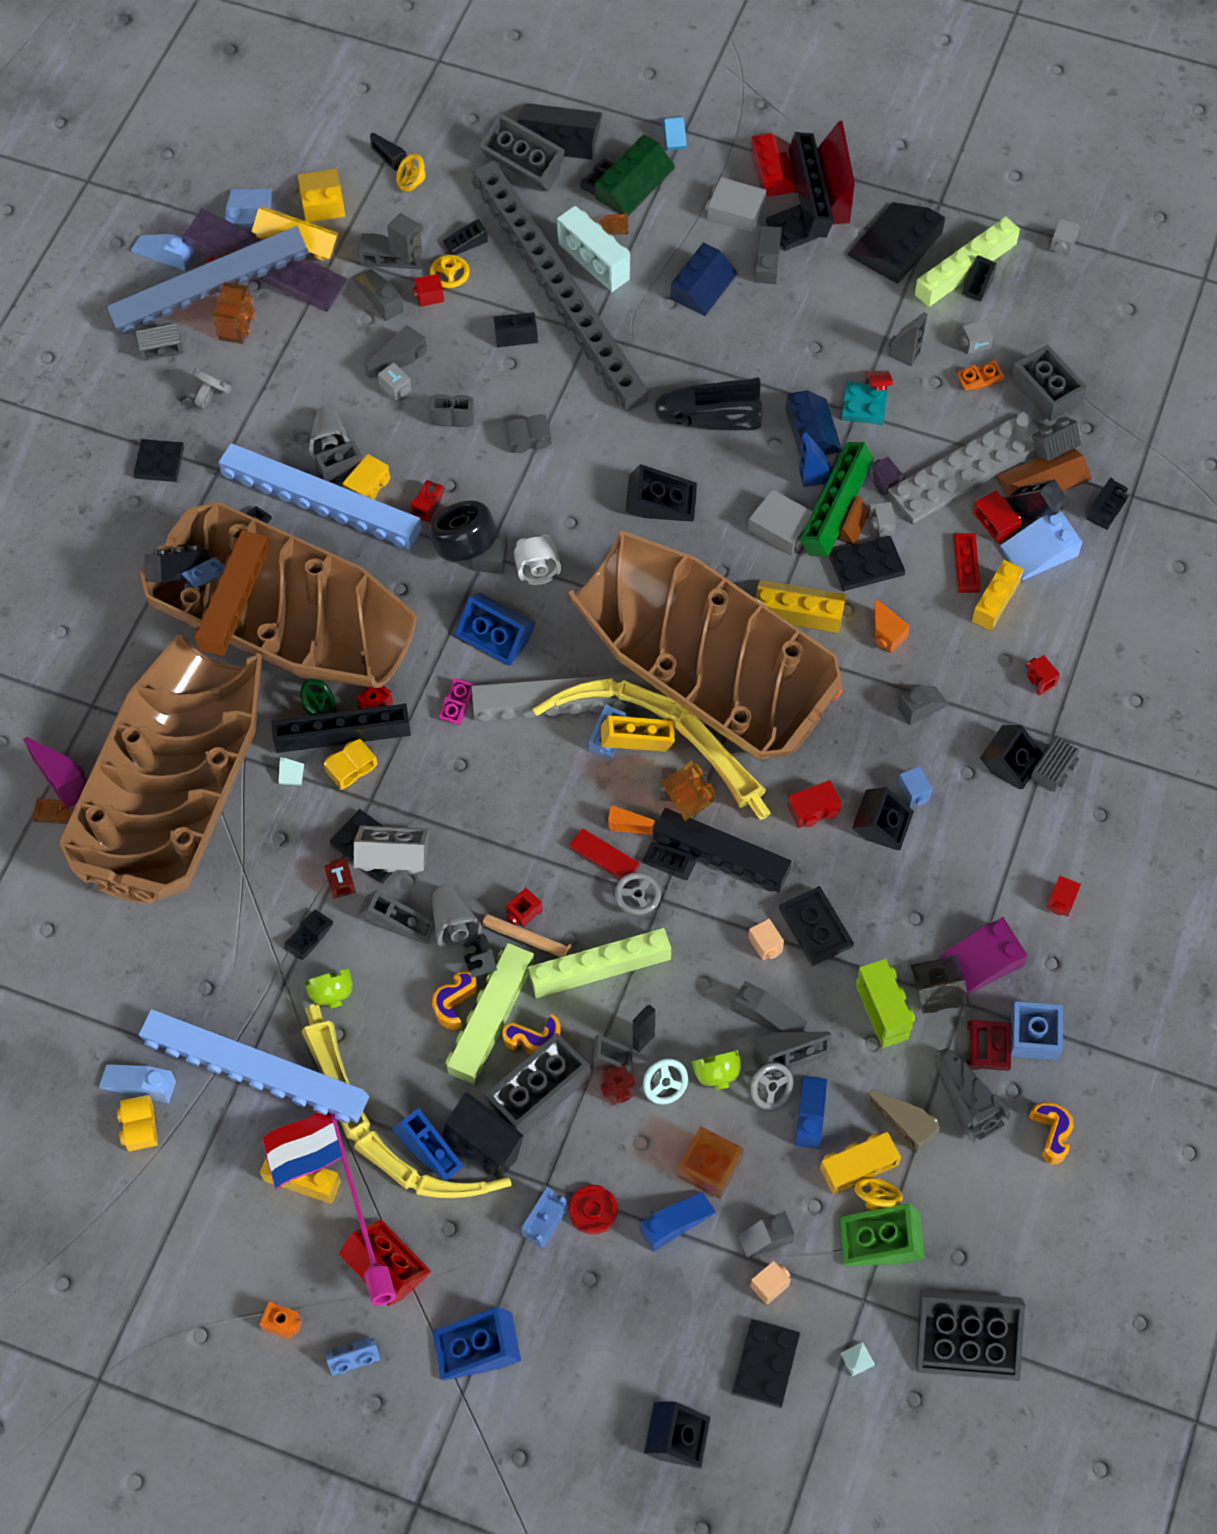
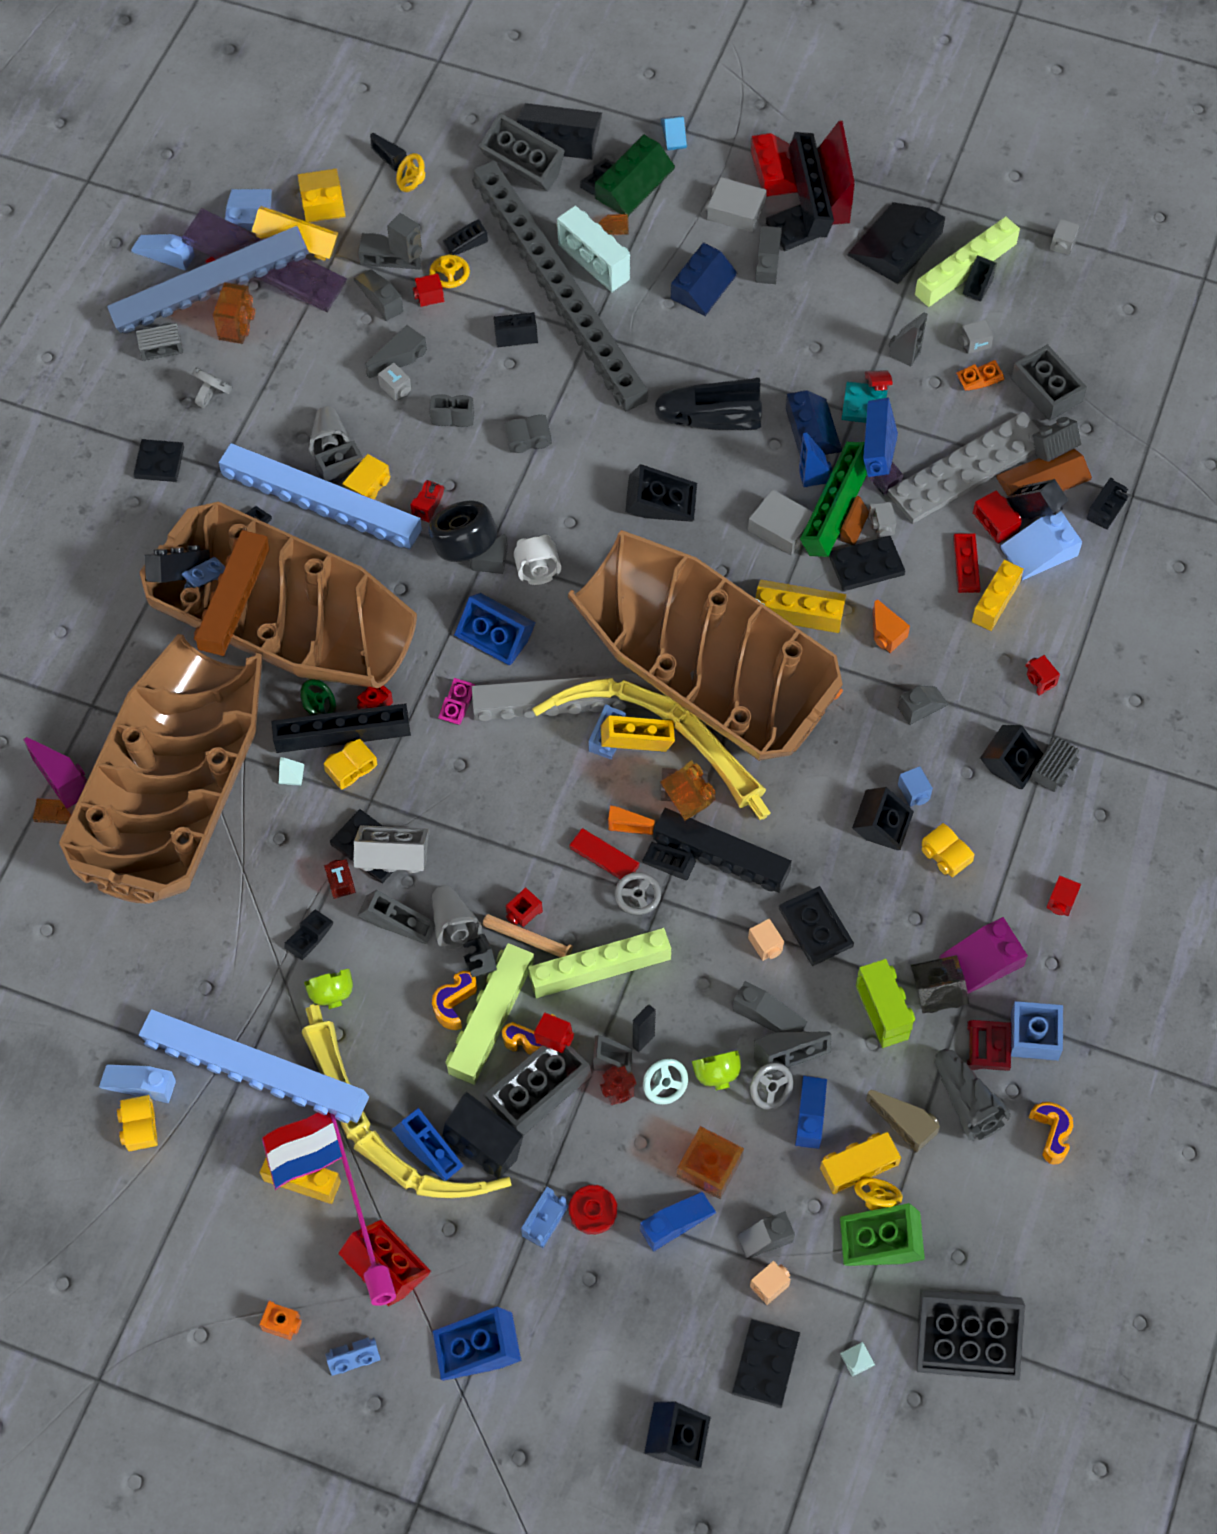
(553, 1033): none -> red brick
(814, 804): red brick -> none
(879, 437): none -> blue slope
(947, 850): none -> yellow brick

